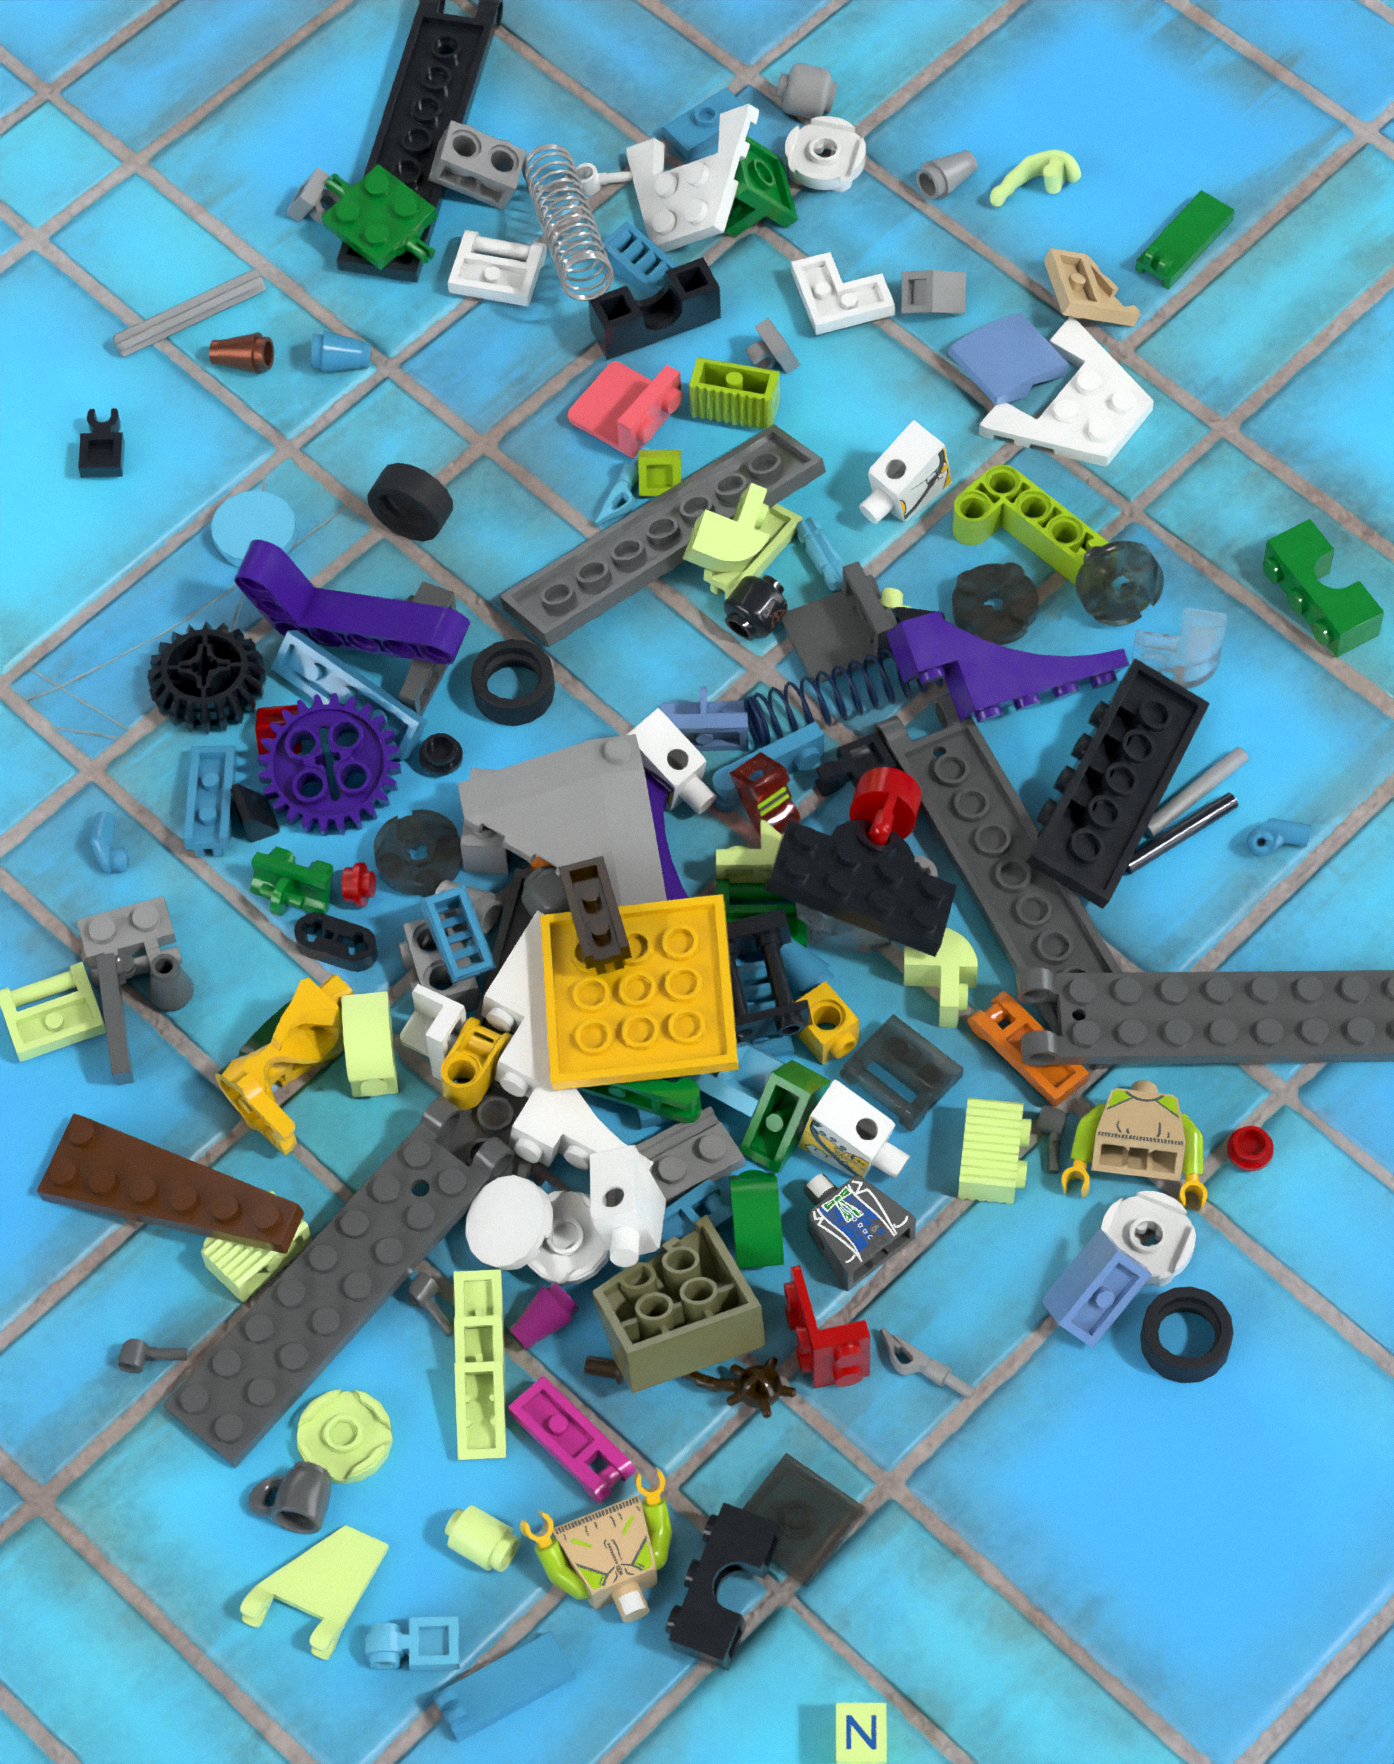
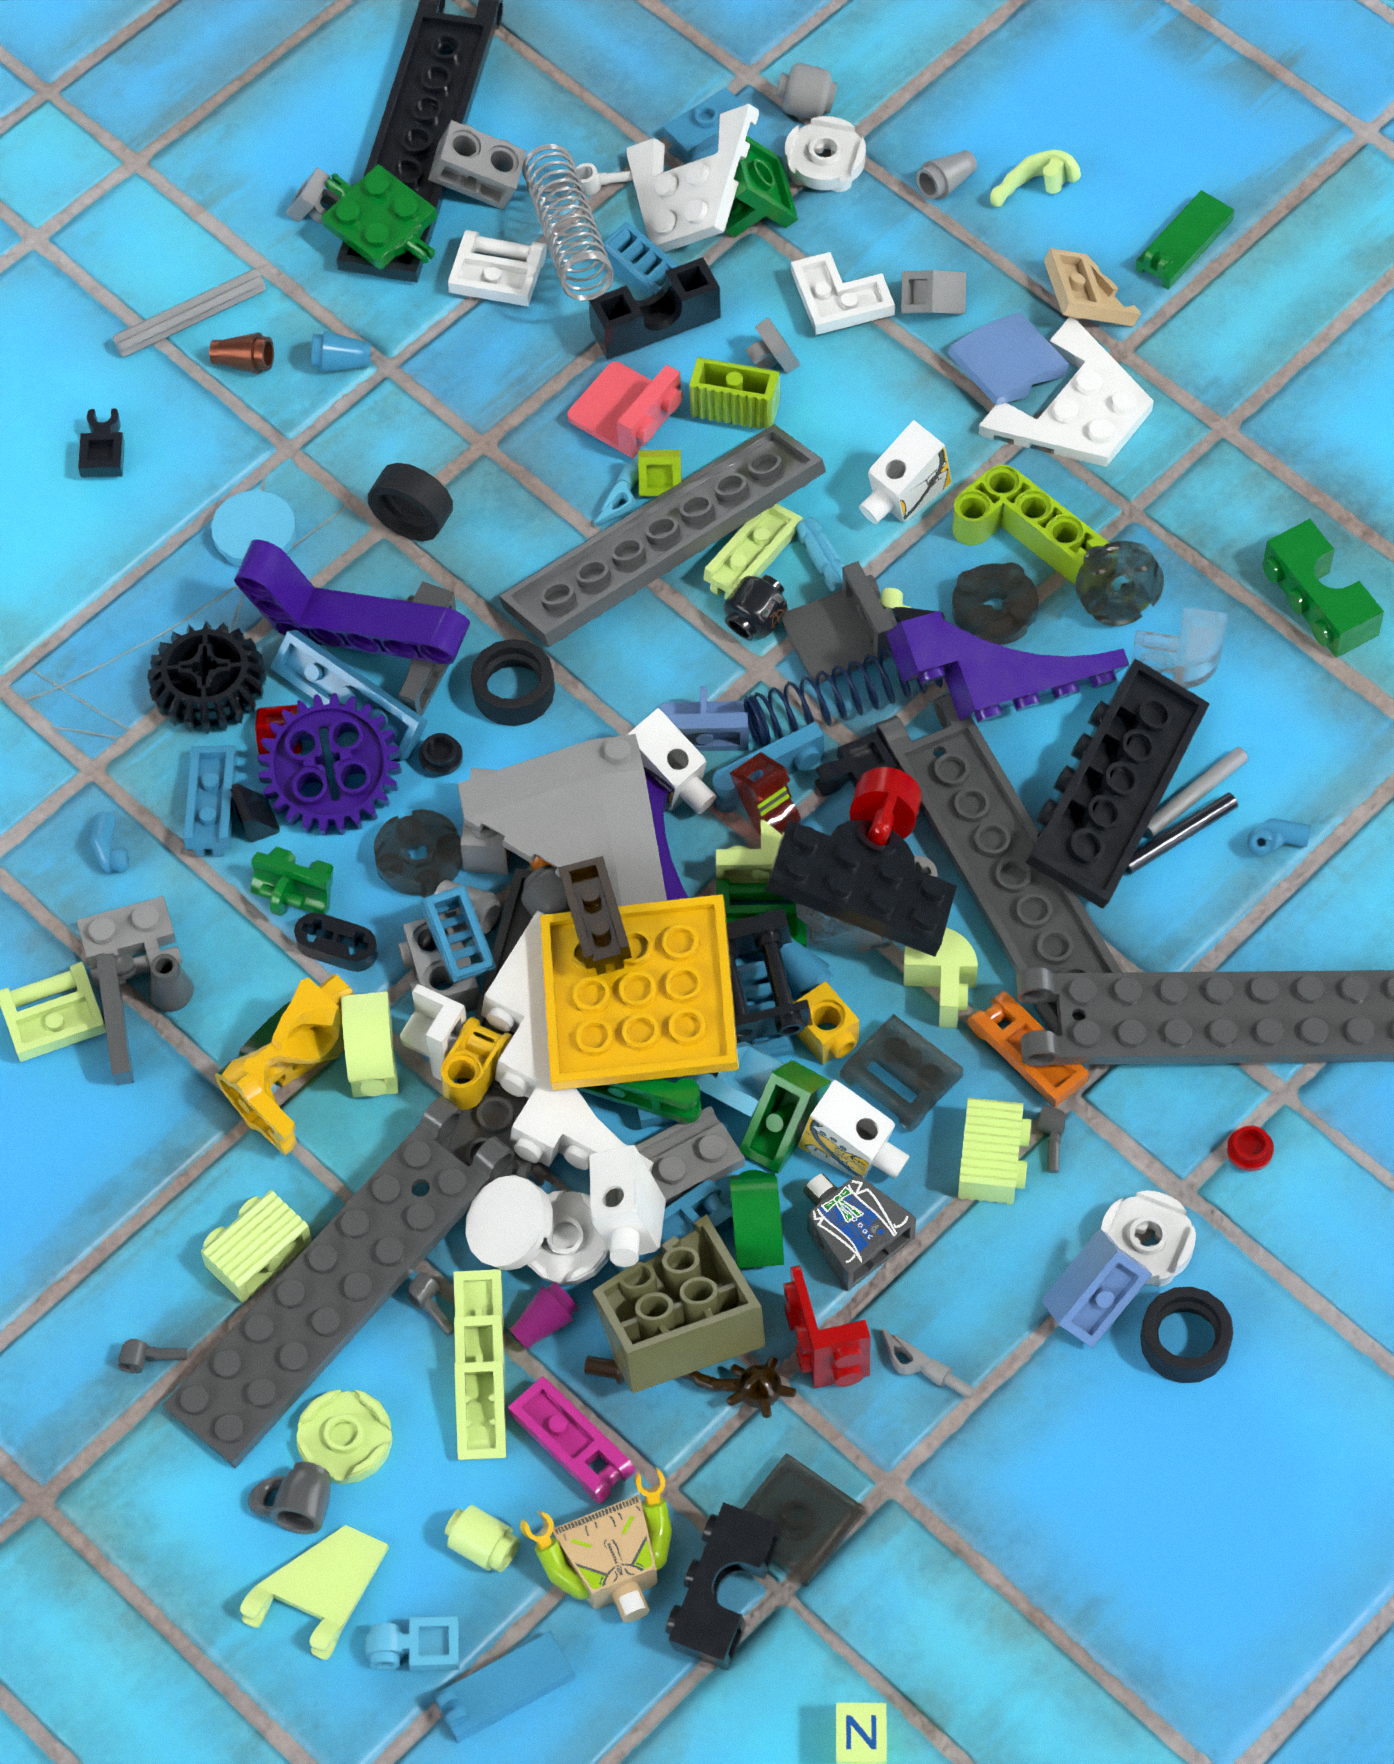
(143, 1183): reddish brown wing -> none
(358, 884): red plate -> none
(727, 543): yellowish green brick -> none
(1139, 1136): tan torso -> none

